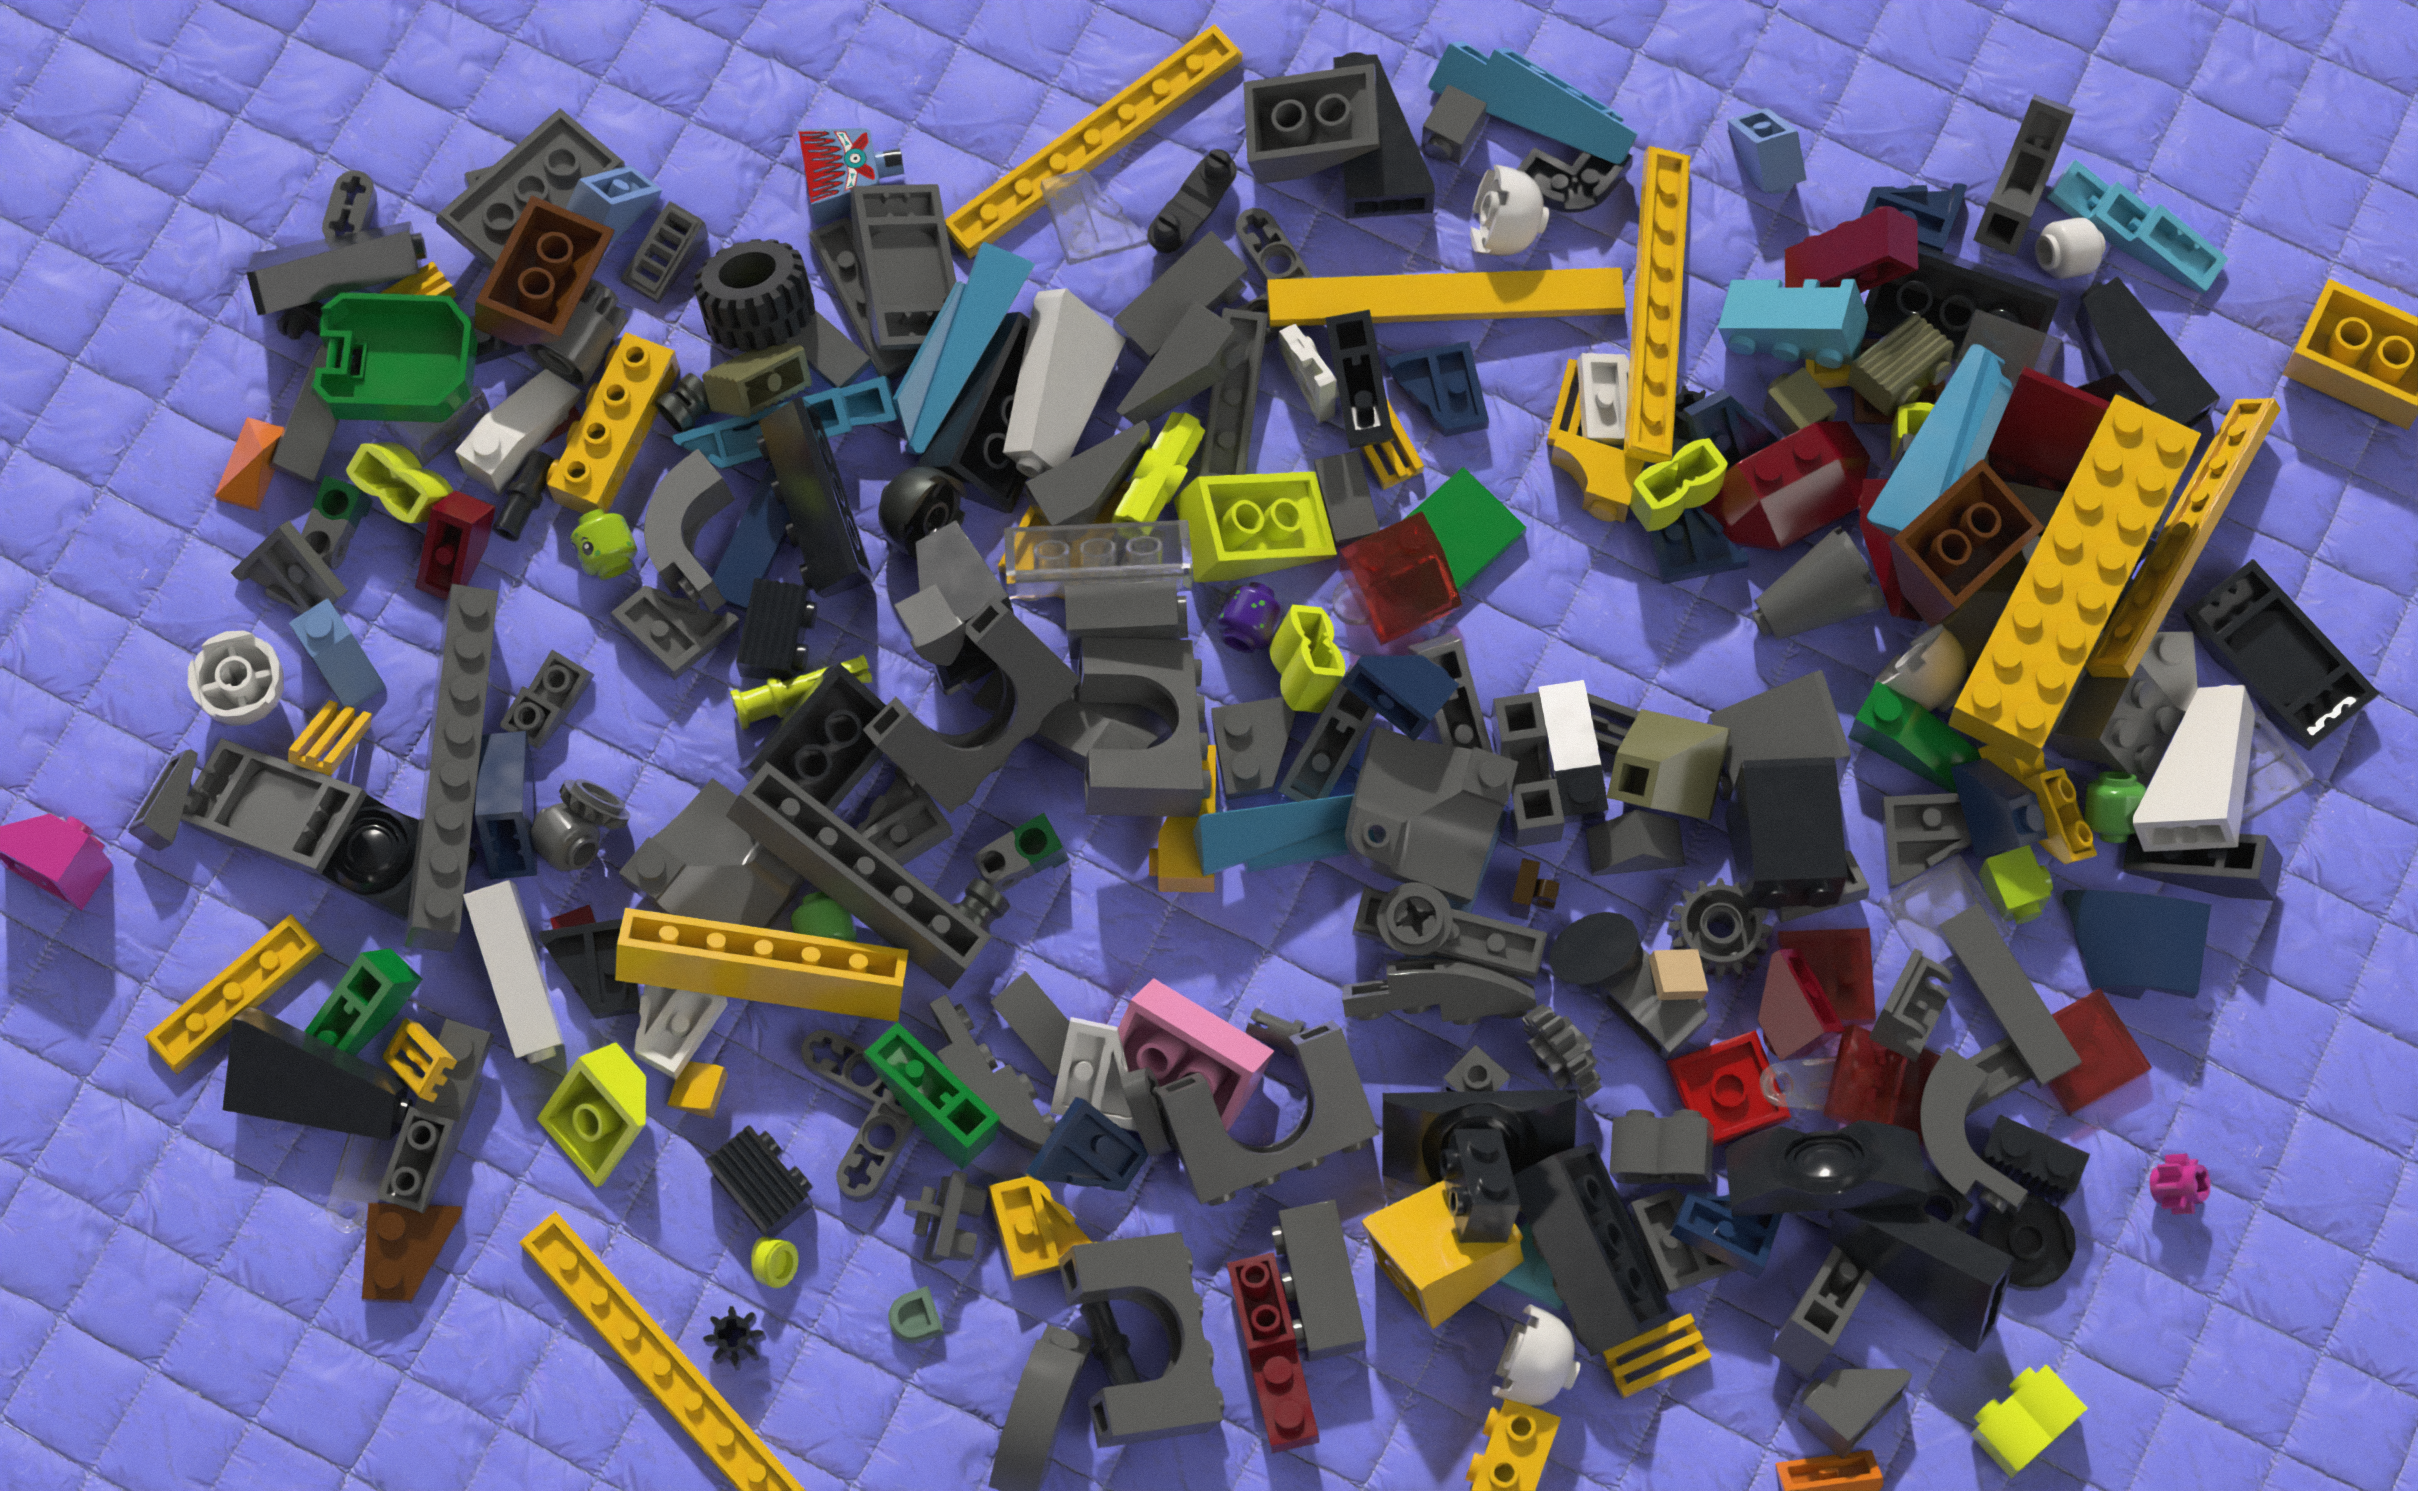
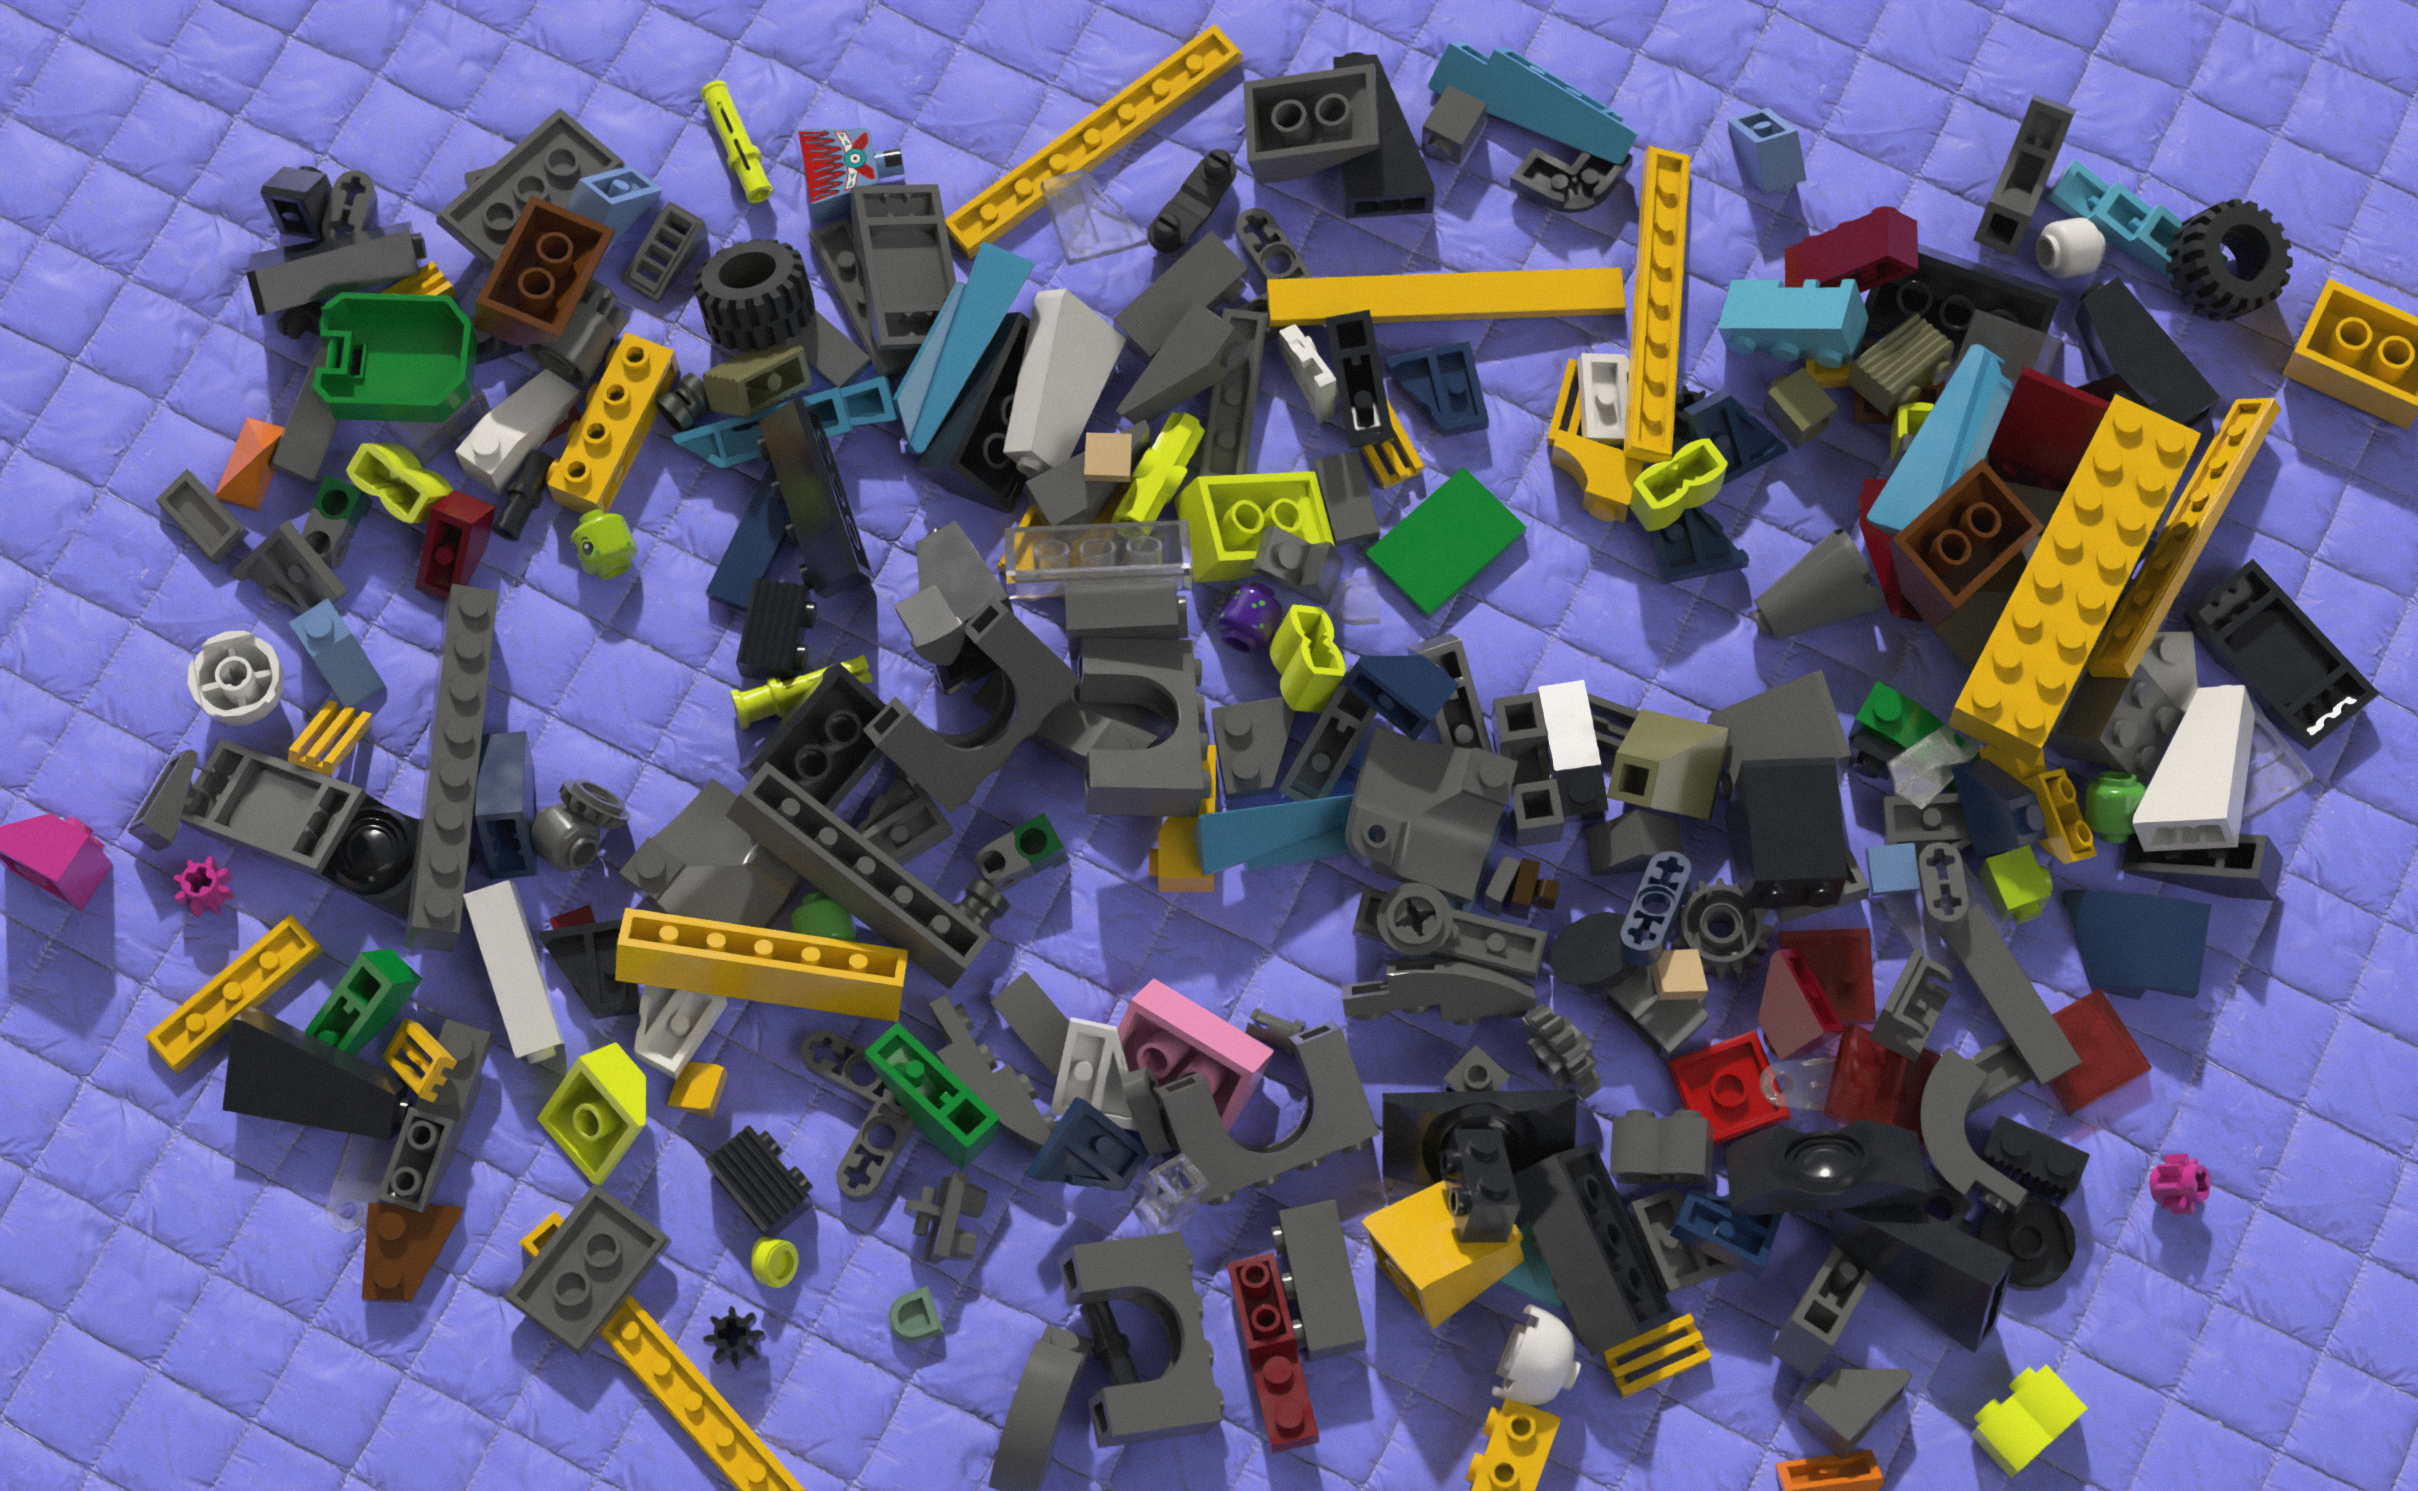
(202, 516): none -> dark grey tile
(208, 897): none -> dark pink gear
(298, 200): none -> black slope
(547, 700): dark grey slope -> none
(587, 1270): none -> dark grey tile
(671, 628): dark grey wing -> none
(673, 521): dark grey arch -> none
(753, 180): none -> neon yellow pin
(917, 504): pearl dark grey cylinder -> none
(1032, 1227): yellow wing -> none
(1108, 457): none -> tan tile
(1166, 1202): none -> clear leg
(1298, 564): none -> dark grey slope
(1400, 578): clear red slope -> none
(1501, 885): none -> dark grey tile
(1508, 211): white cylinder -> none
(1661, 924): none -> dark blue beam
(1792, 487): dark red wedge -> none
(1871, 756): none -> black plate
(1892, 869): none -> medium blue tile
(1926, 766): none -> clear piece
(1929, 670): white cylinder -> none
(1932, 209): dark blue wing -> none
(1933, 888): none -> dark grey beam
(2257, 250): none -> black tyre

